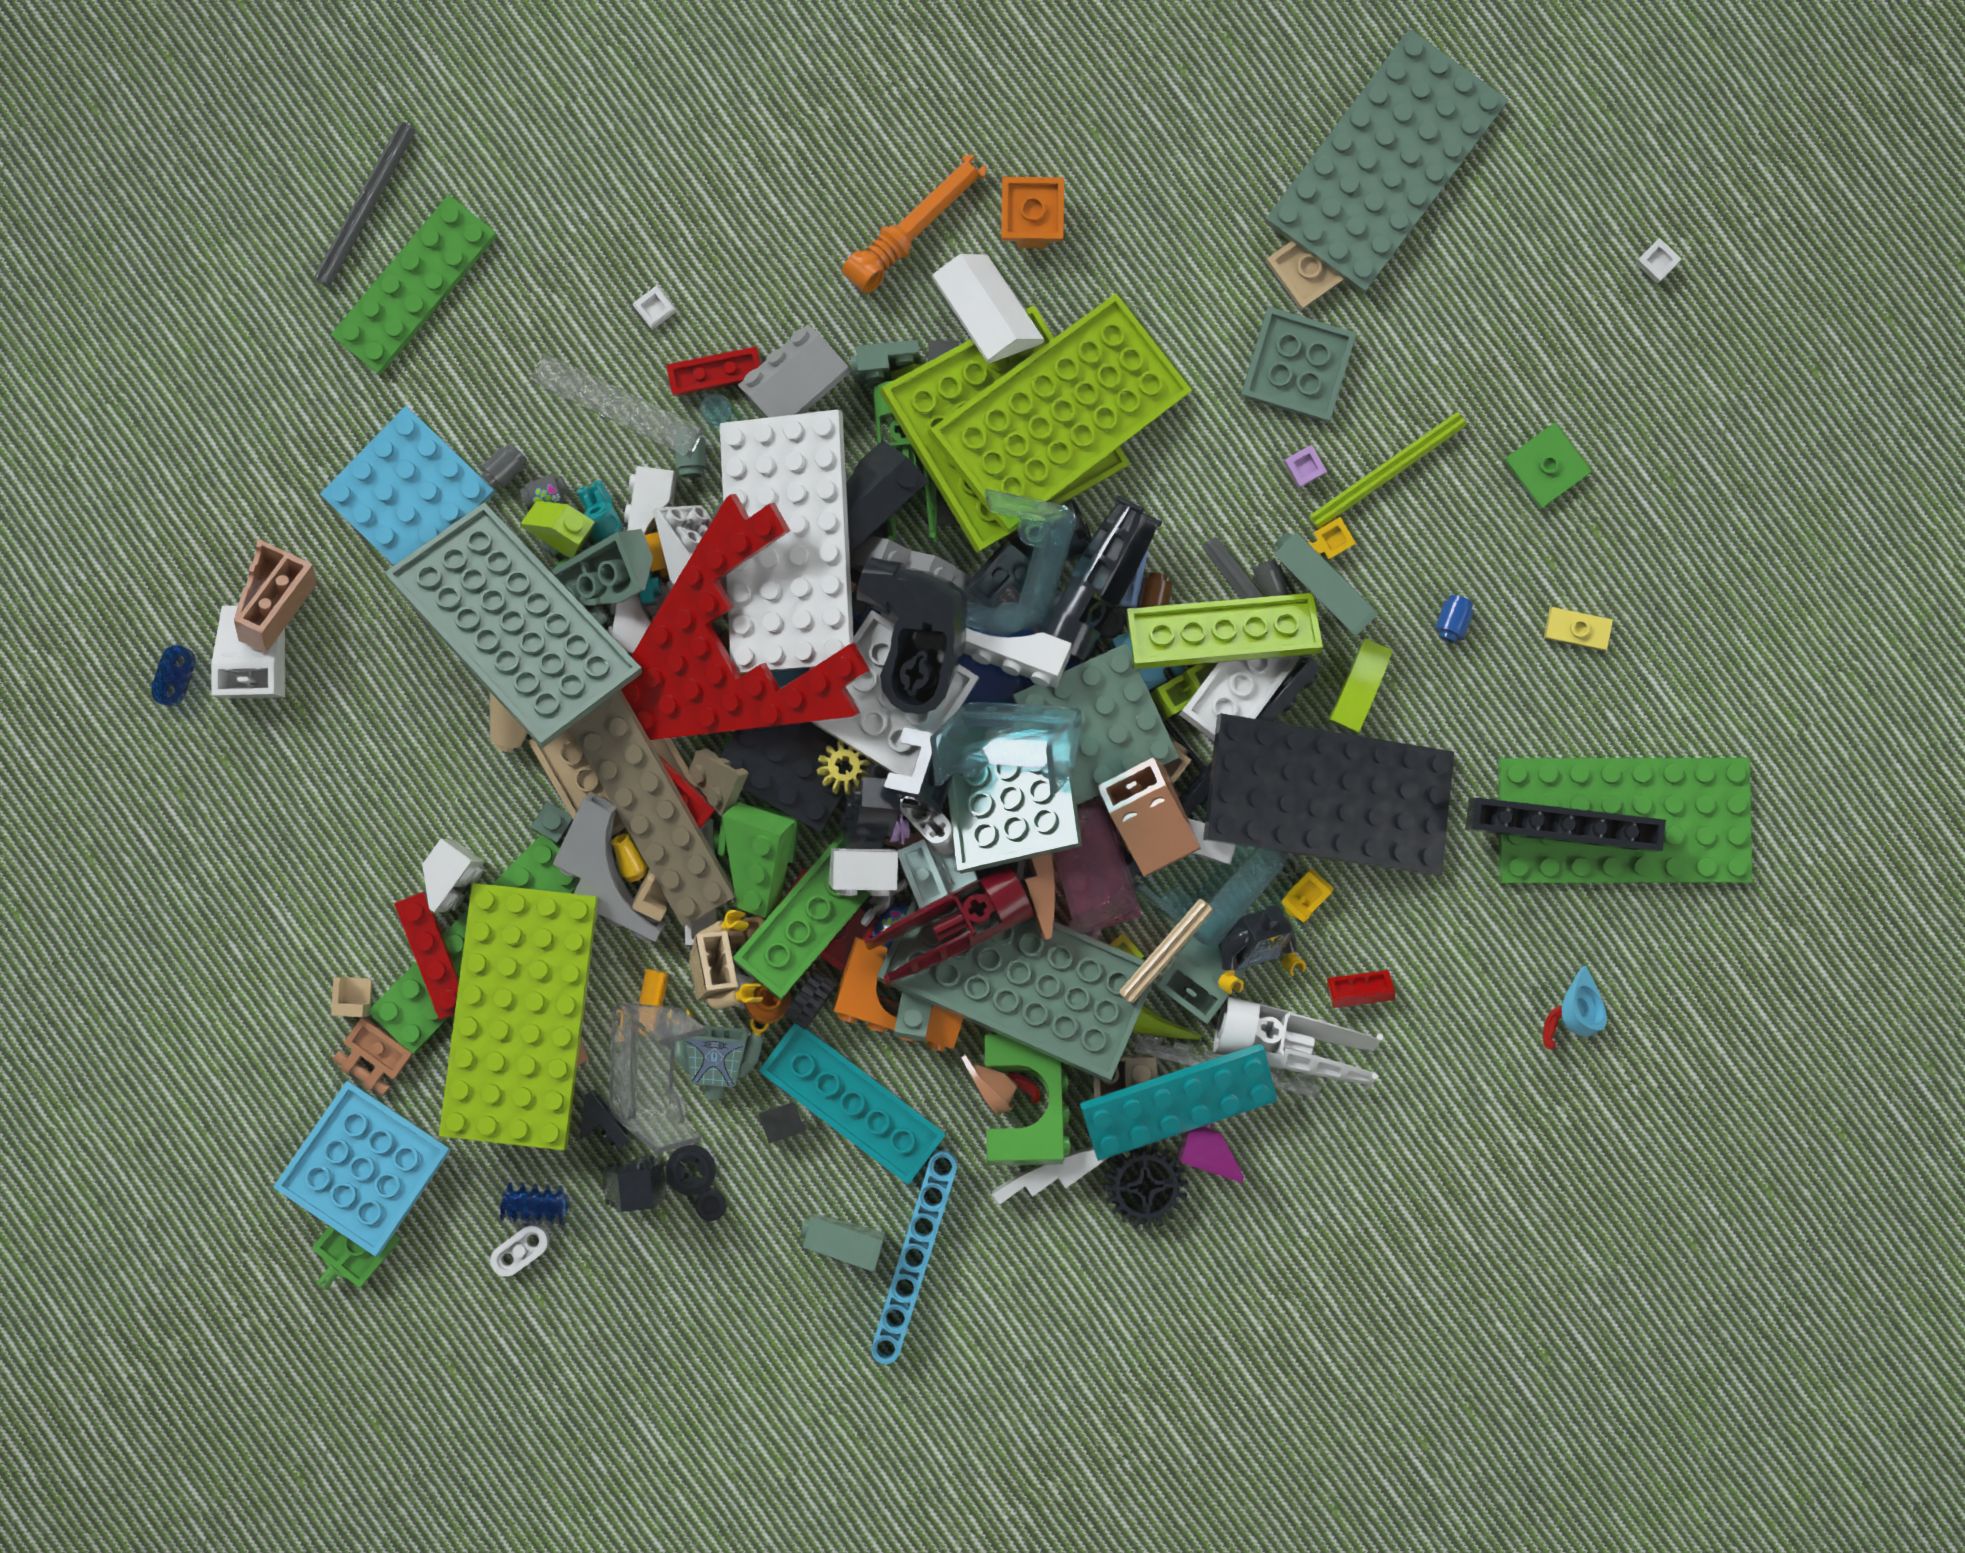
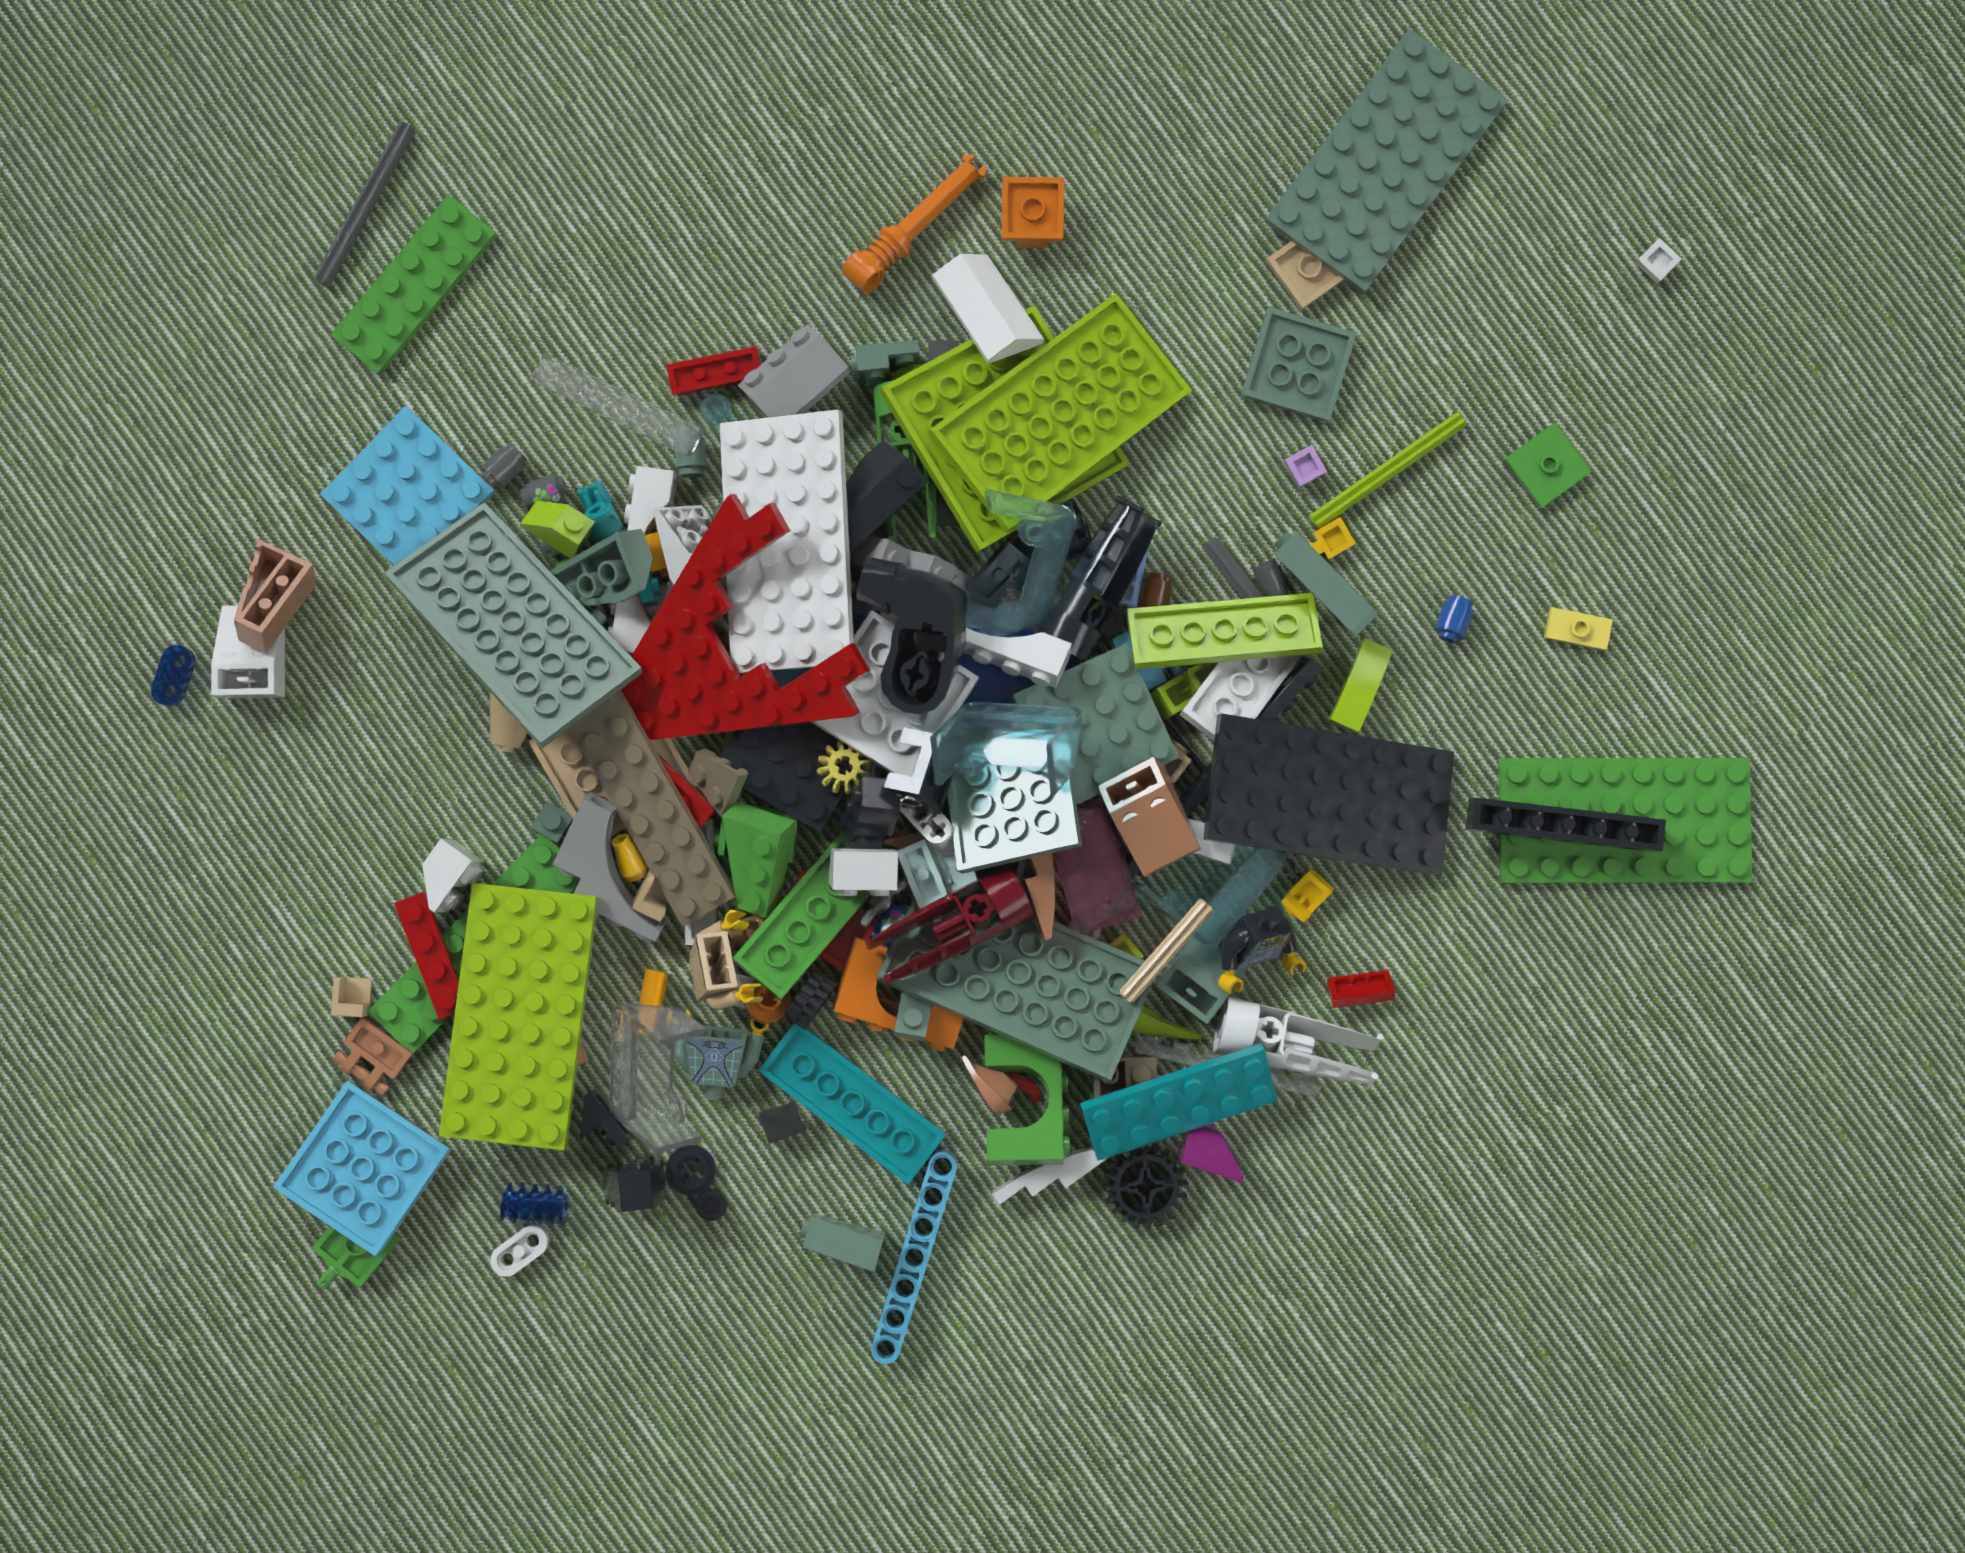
(654, 307): white tile -> none
(900, 831): lavender plate -> none
(1580, 1012): medium azure piece -> none

